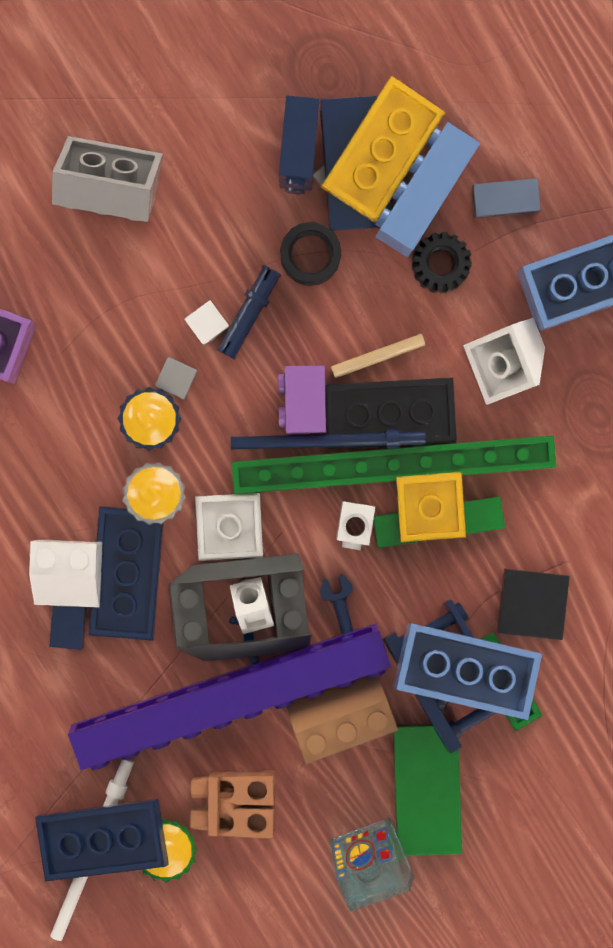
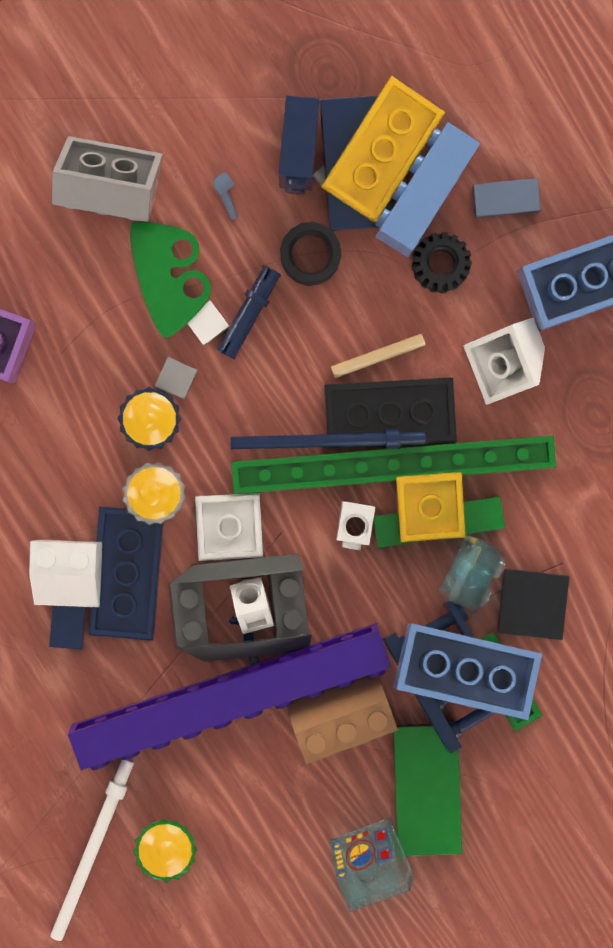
(102, 840): dark blue tile -> none
(153, 262): none -> green piece
(222, 184): none -> sand blue hand
(237, 804): nougat hips -> none
(304, 400): medium lavender brick -> none
(339, 602): dark blue bar -> none
(472, 573): none -> clear light blue slope

